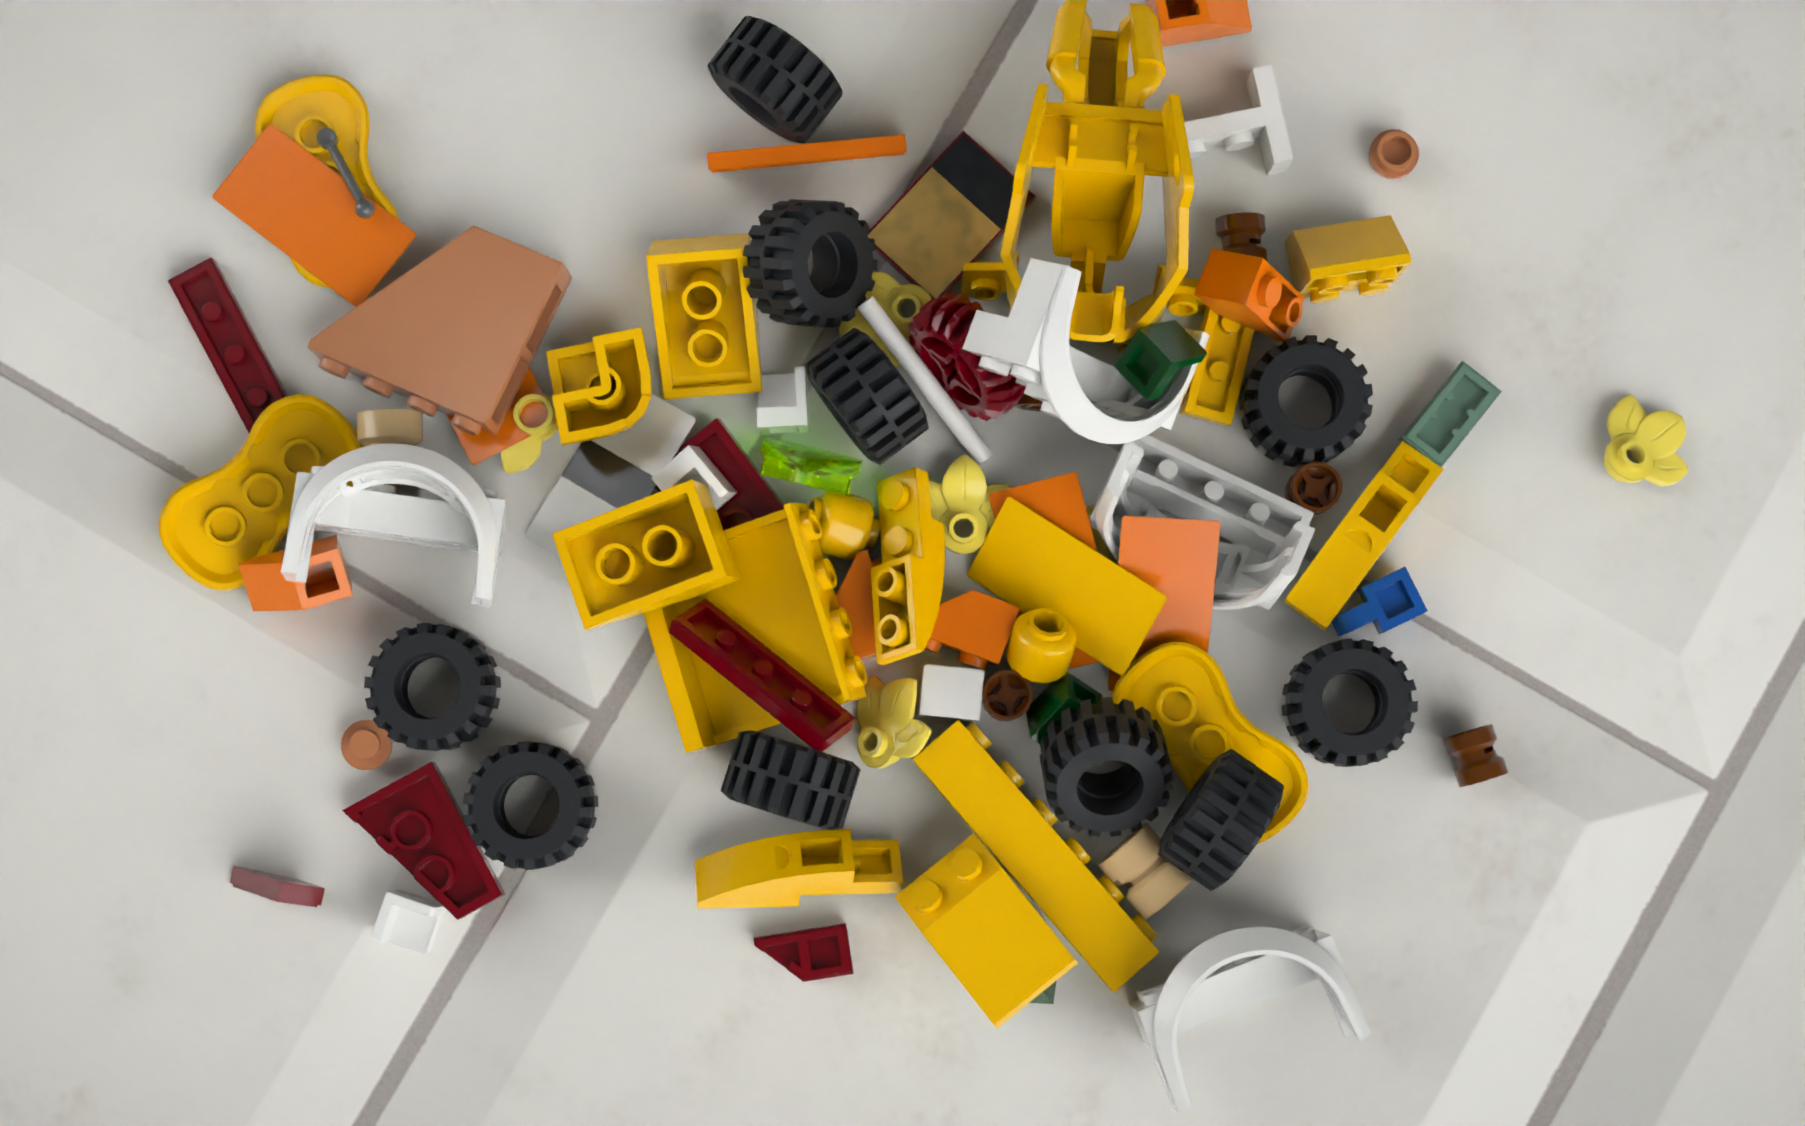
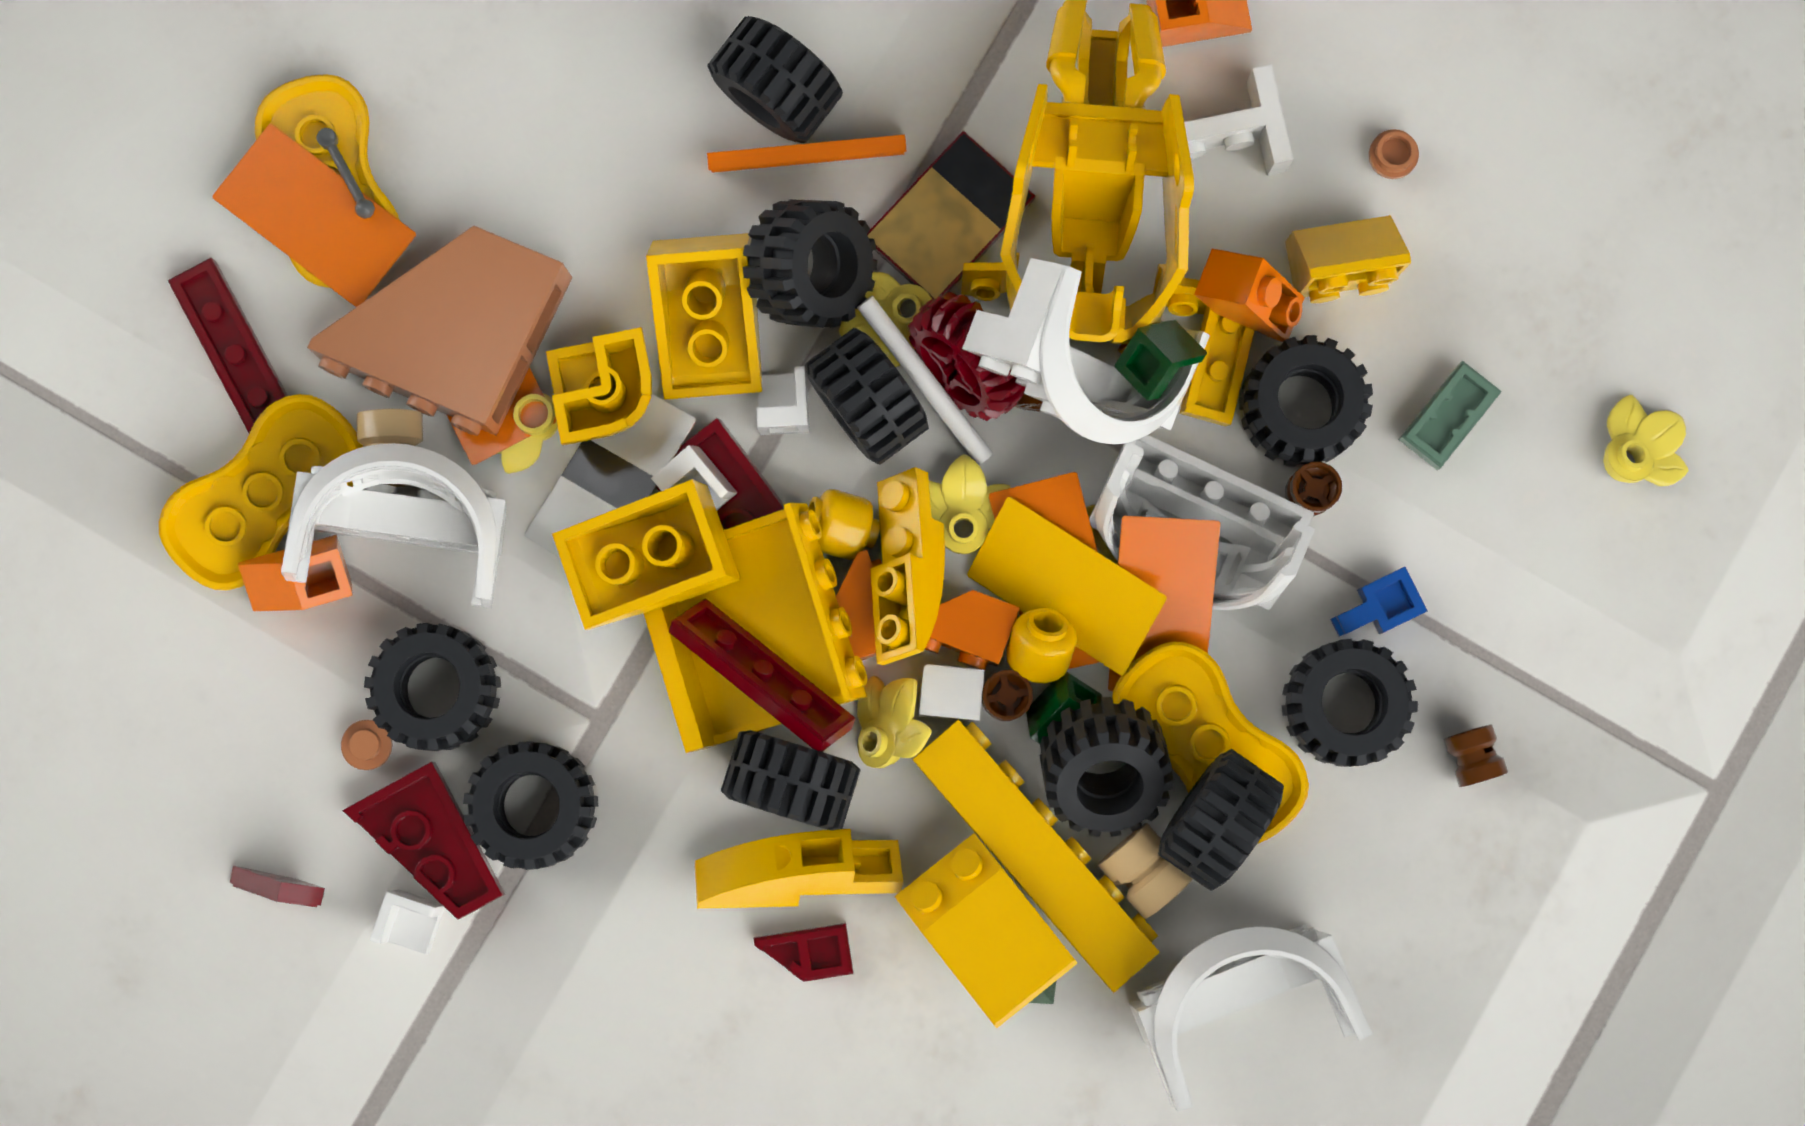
(809, 465): clear neon green slope -> none
(1242, 233): reddish brown wheel -> none
(1363, 535): yellow slope -> none

